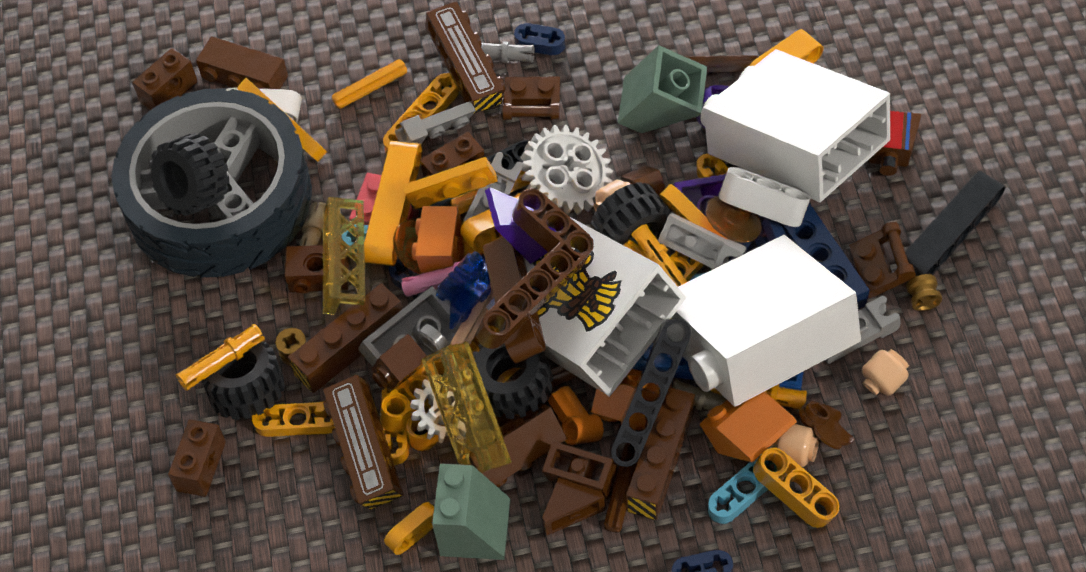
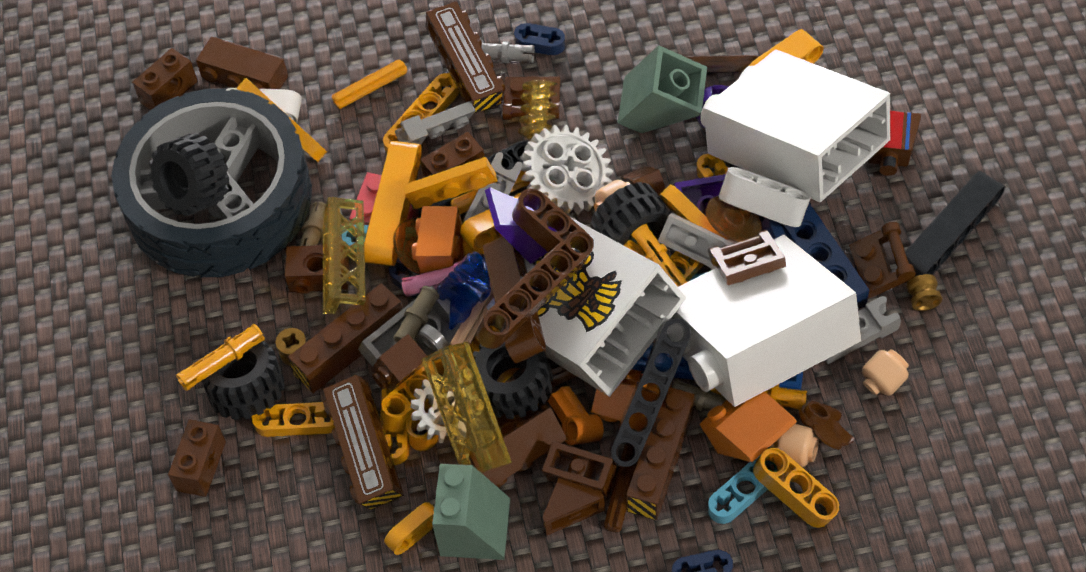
(417, 314): none -> dark tan pin
(537, 107): none -> clear yellow piece
(747, 258): none -> reddish brown plate

